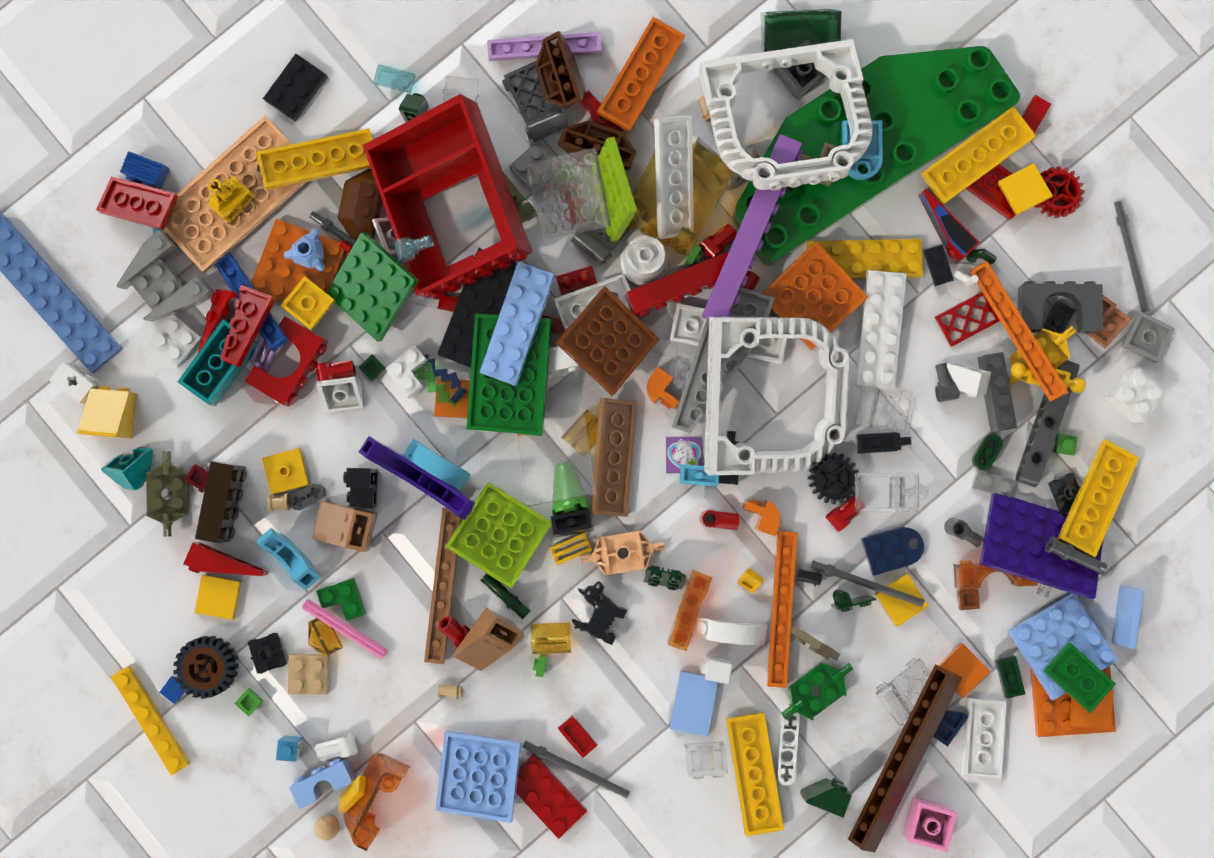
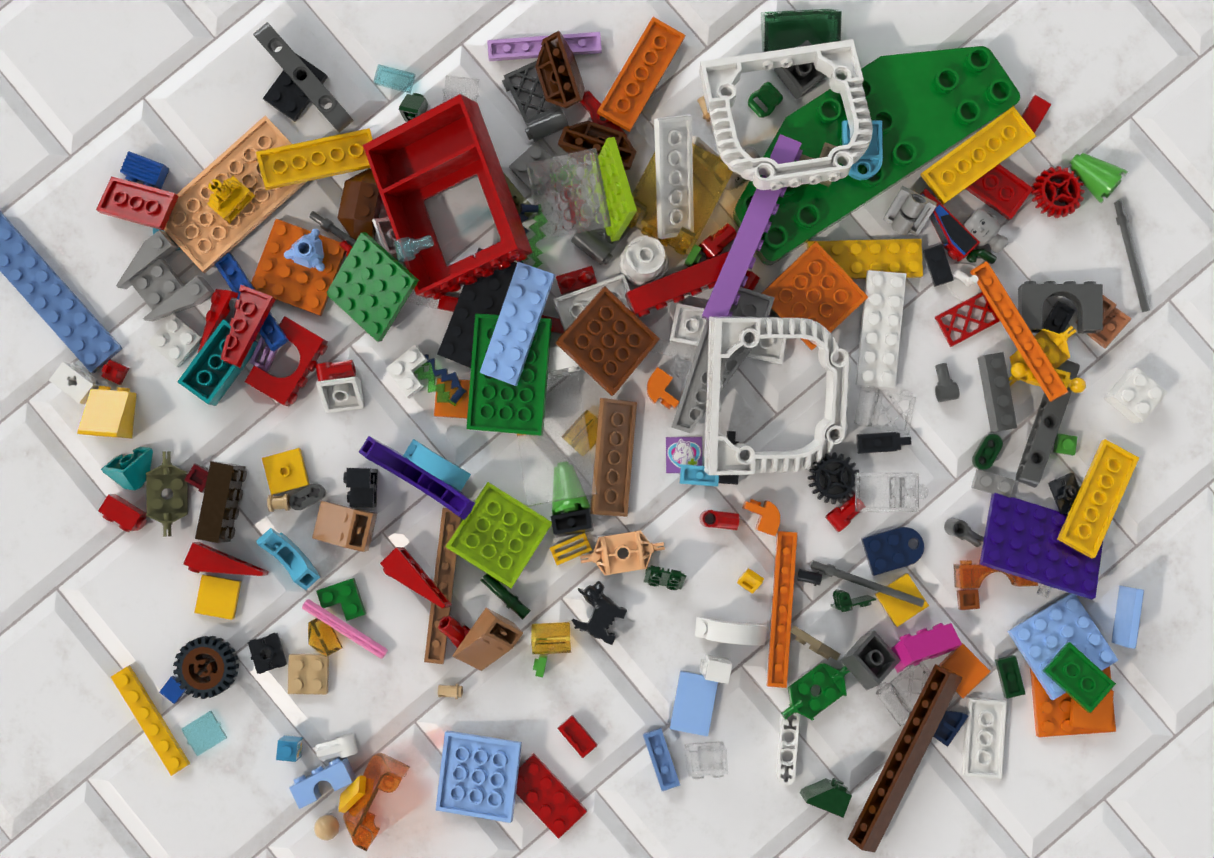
(114, 372): none -> red tile
(123, 512): none -> red brick
(204, 733): none -> clear light blue piece
(249, 702): bright green plate -> none
(295, 69): none -> dark grey beam
(308, 303): yellow plate -> none
(372, 367): dark green tile -> none
(405, 569): none -> red slope
(541, 220): none -> clear neon green piece
(541, 752): dark grey bar -> none
(661, 759): none -> medium blue plate
(688, 610): clear orange arch -> none
(754, 774): yellow plate -> none
(769, 96): none -> green piece
(870, 660): none -> dark grey brick
(909, 212): none -> light grey plate
(925, 645): none -> dark pink wedge
(929, 824): bright pink brick -> none
(969, 379): white slope -> none
(985, 229): none -> light grey piece
(1025, 189): yellow tile -> none
(1067, 551): dark grey pin -> none
(1097, 175): none -> bright green cone
(1148, 337): light grey plate -> none

